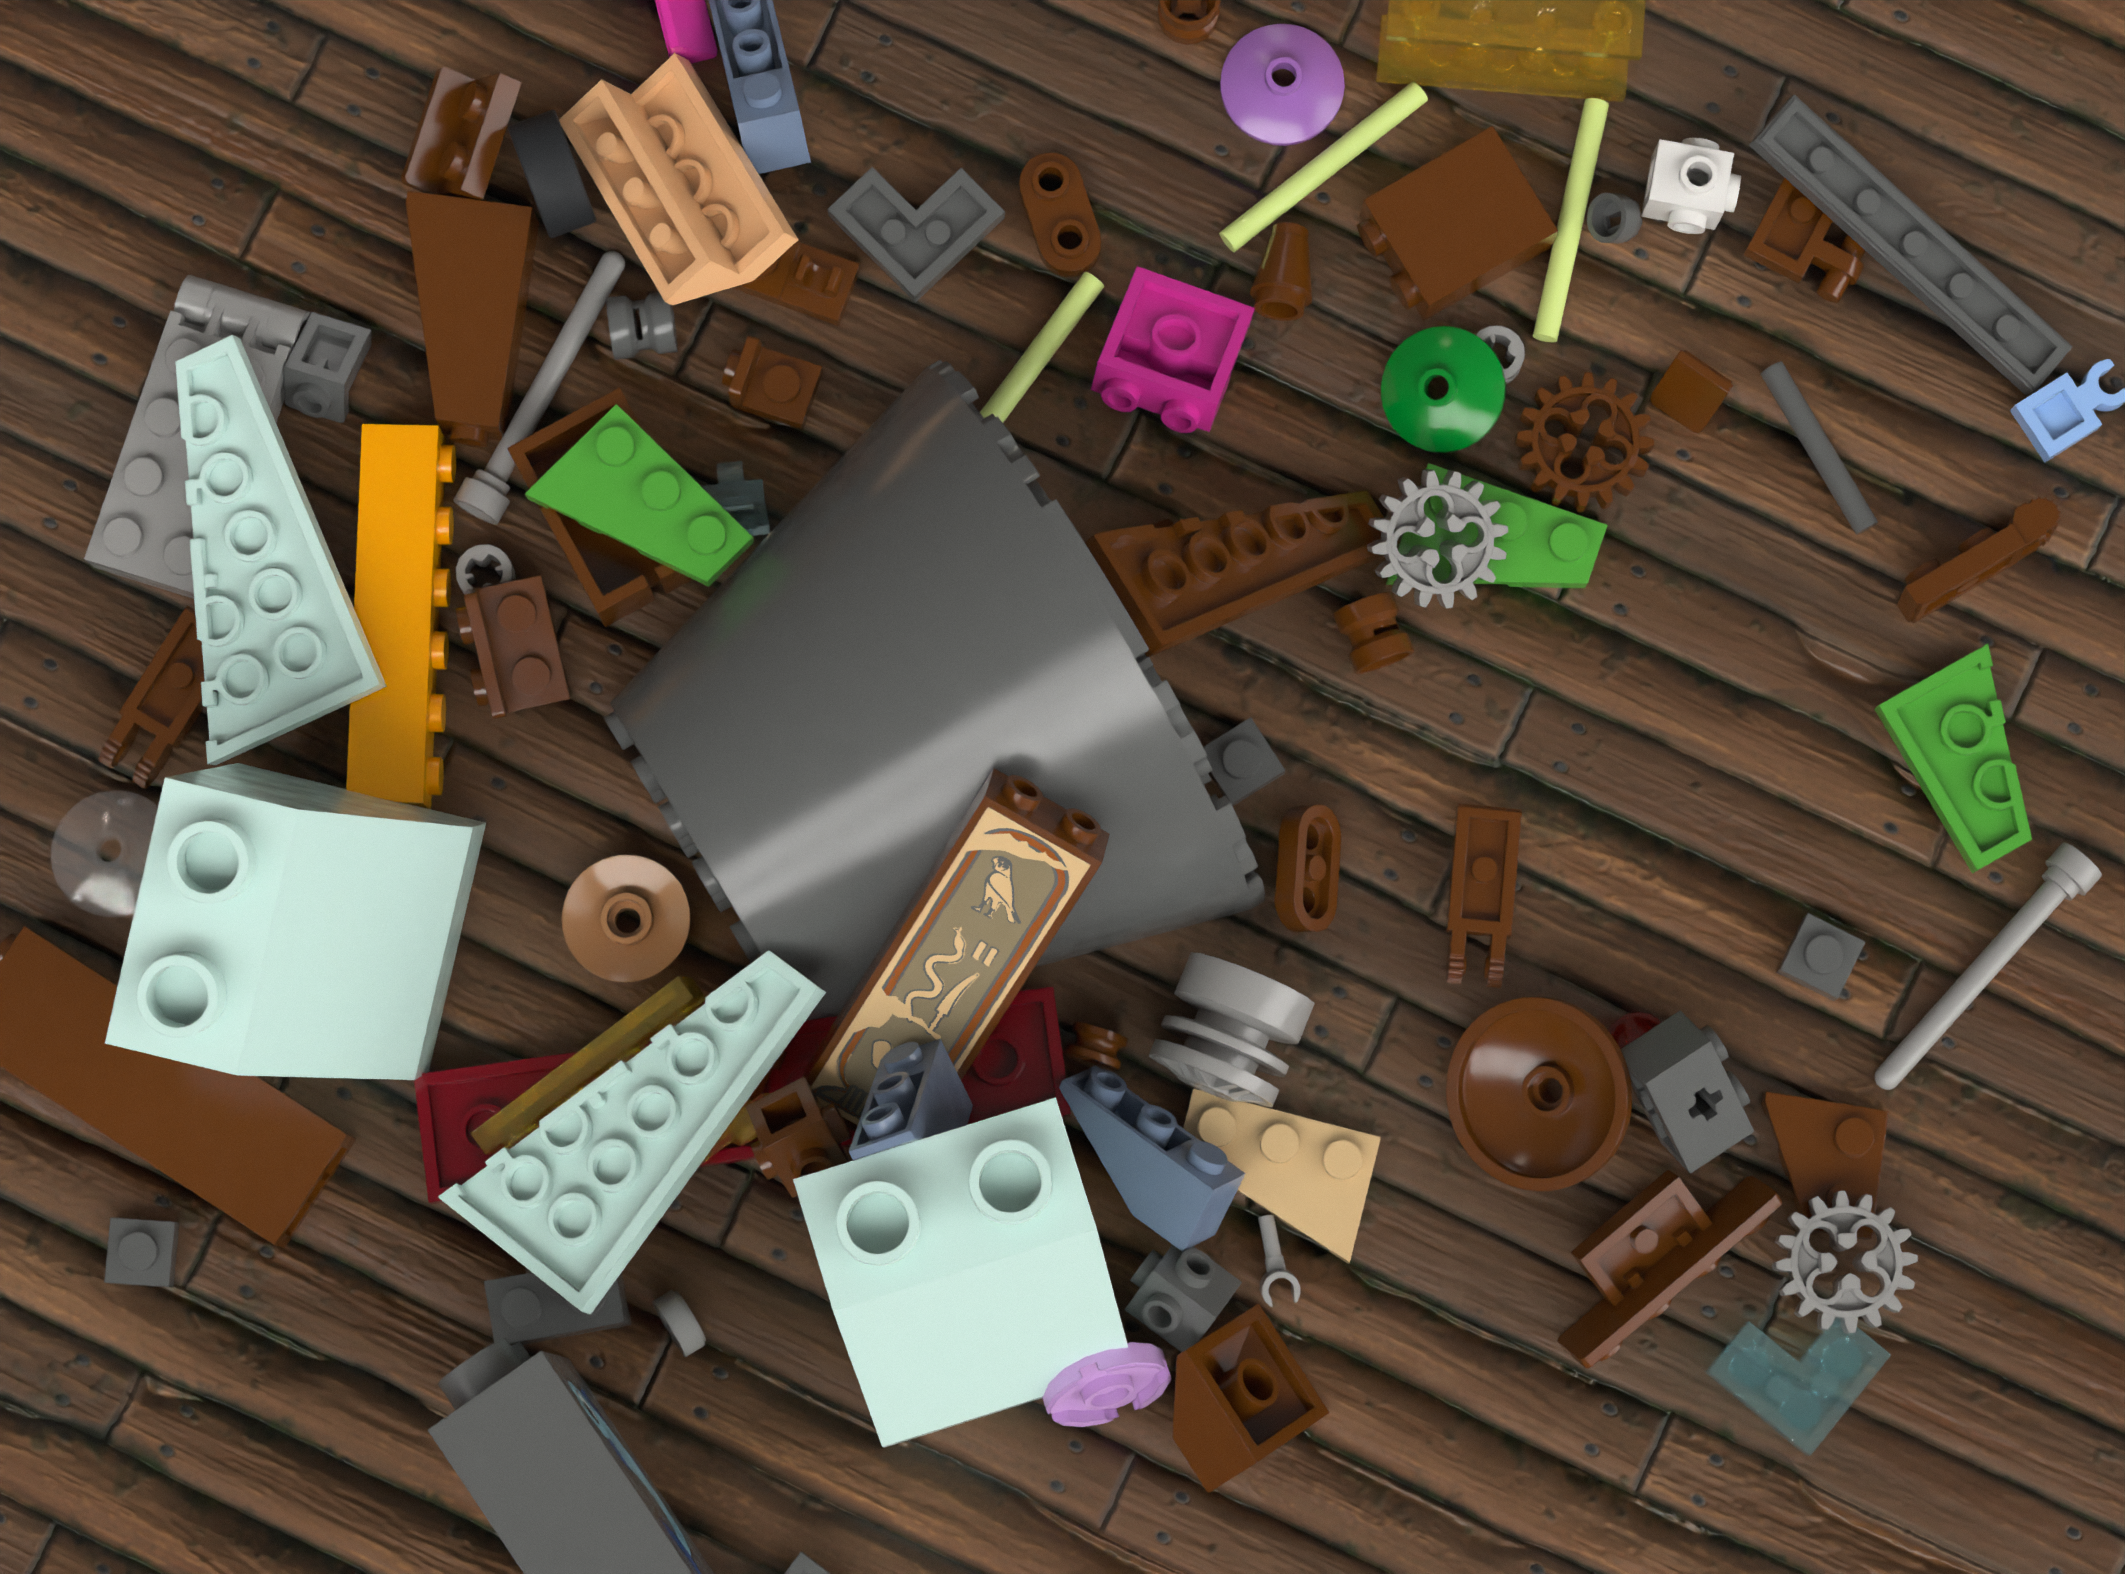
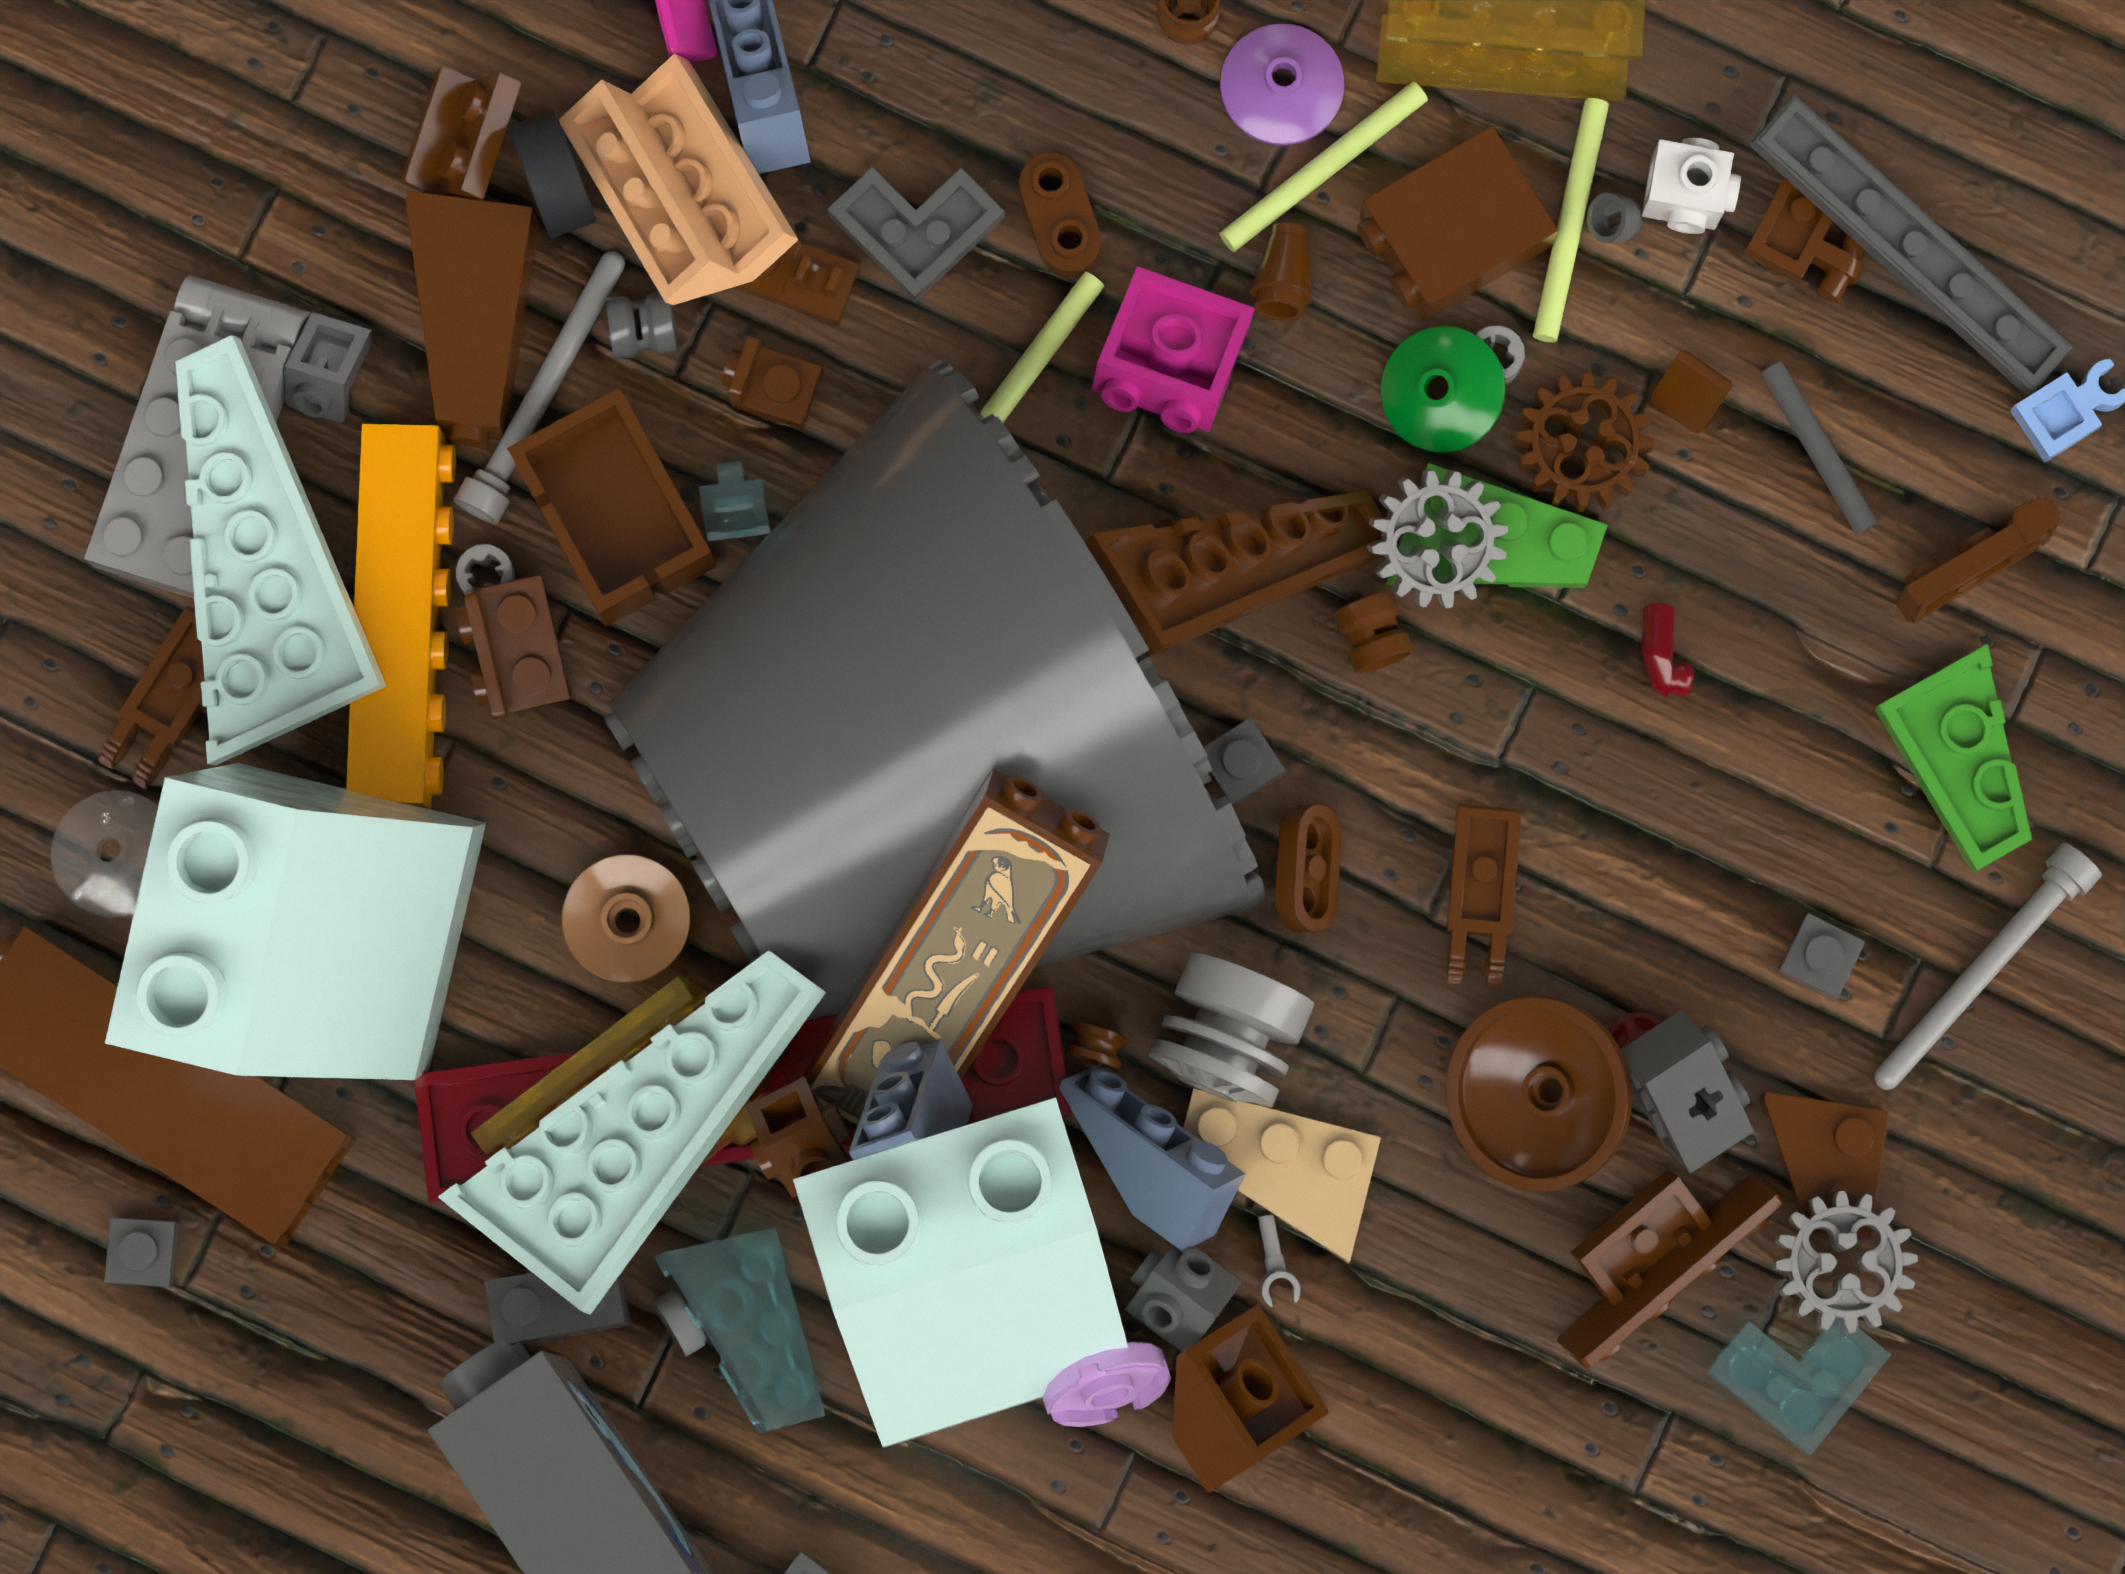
(640, 496): bright green wing -> none
(750, 1314): none -> clear light blue wing
(1658, 652): none -> dark red arm

